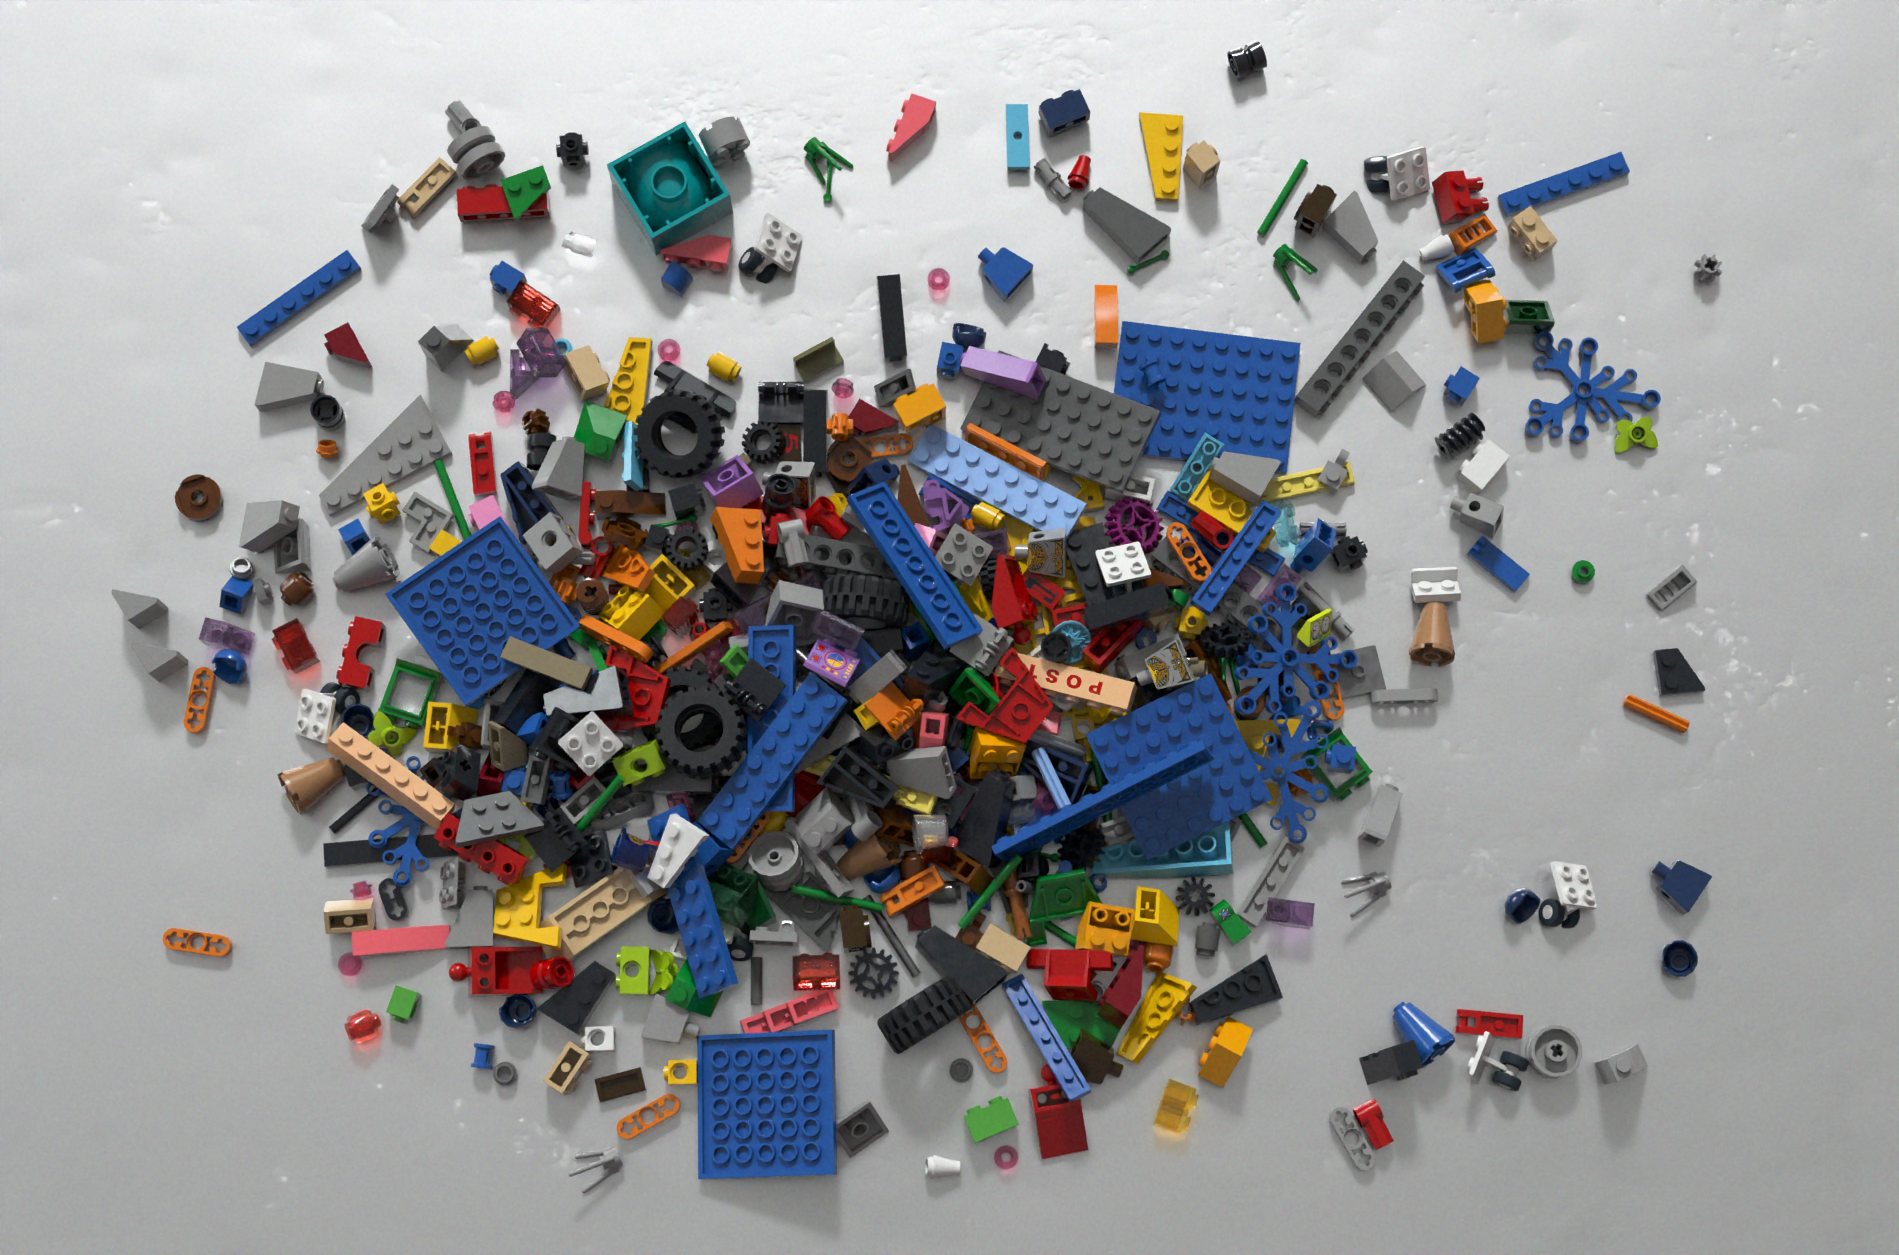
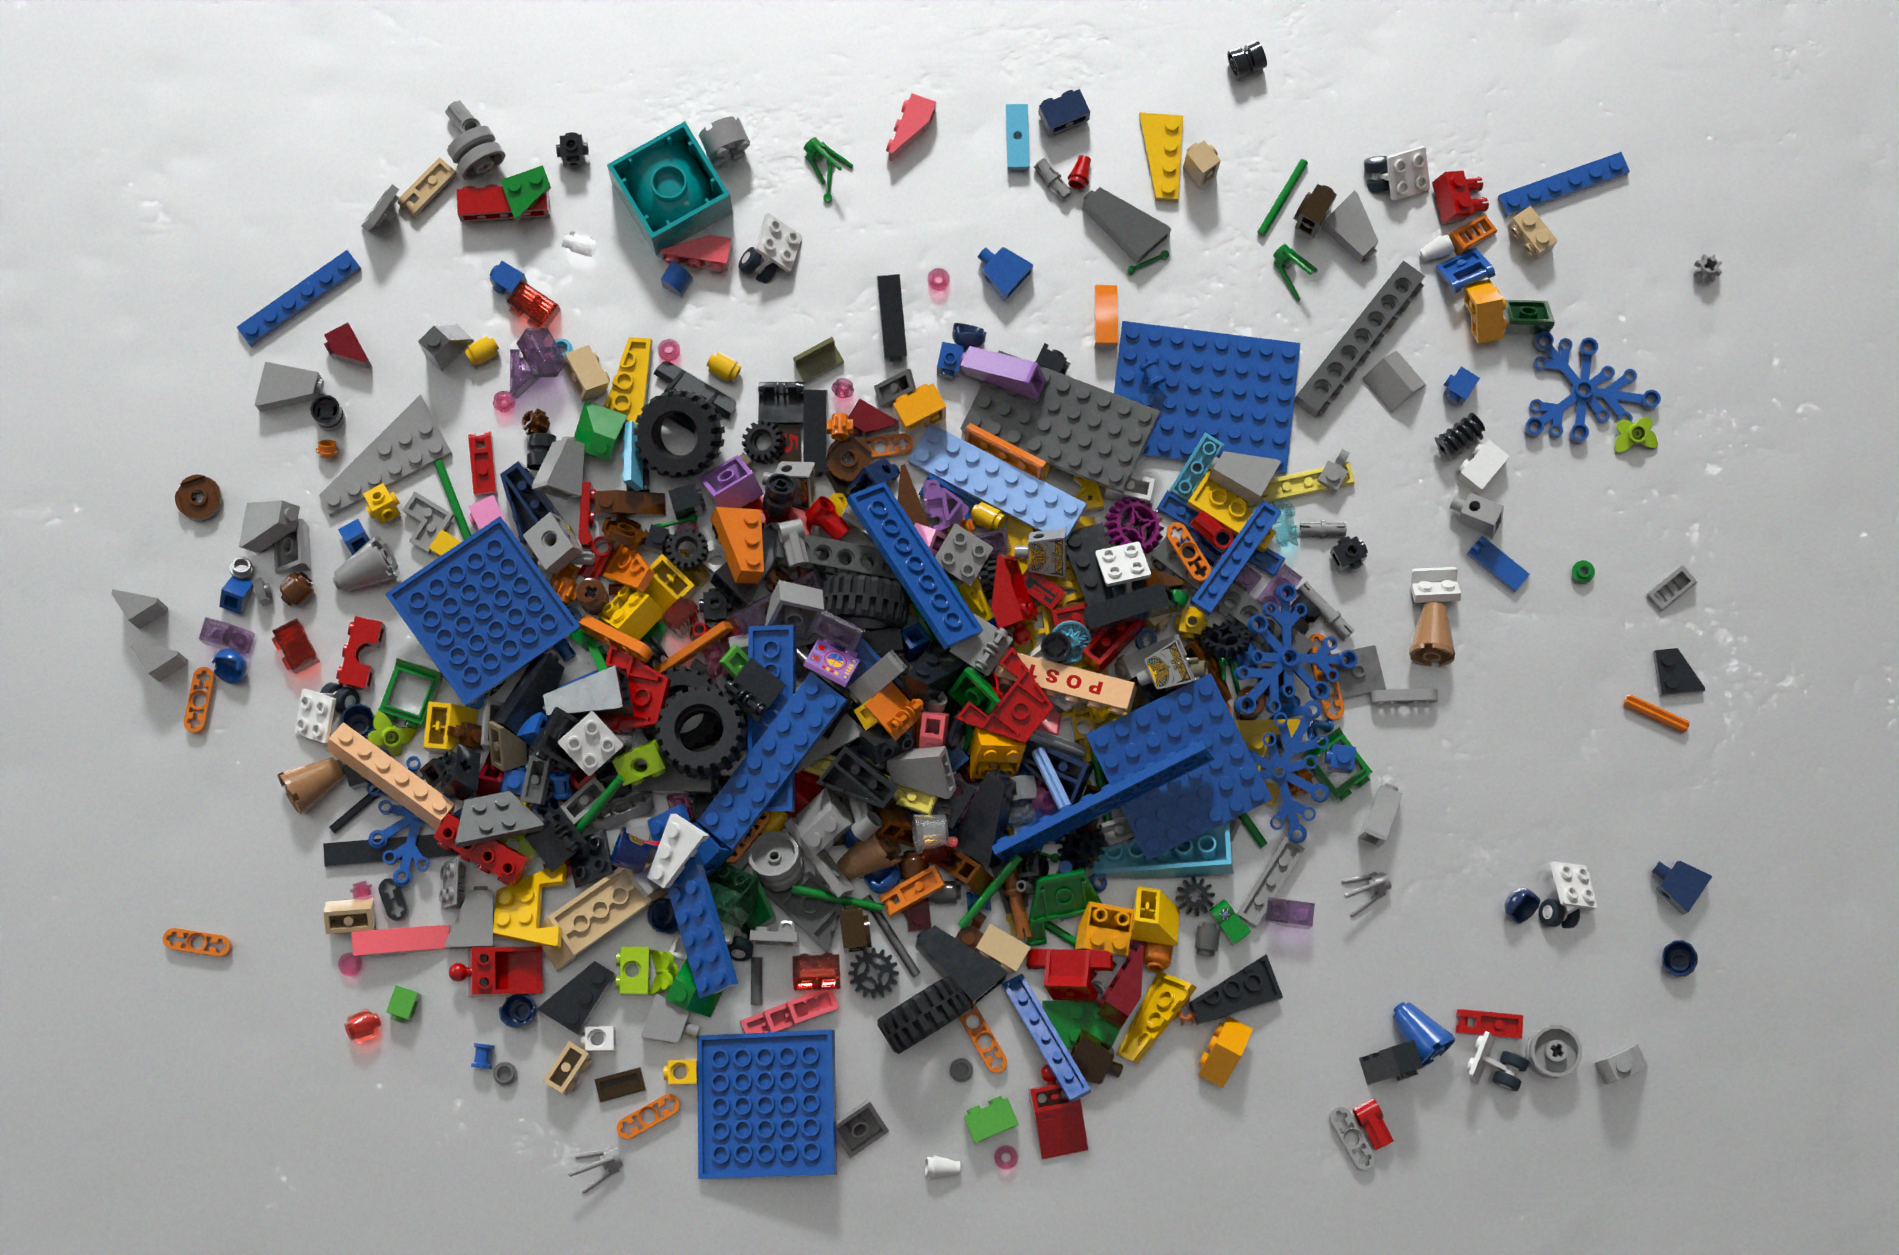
(546, 663): dark tan tile -> none
(551, 973): red wheel -> none
(770, 532): red bracket -> none
(1175, 1106): clear yellow brick -> none
(1313, 547): blue torso -> none
(1316, 628): neon yellow slope -> none

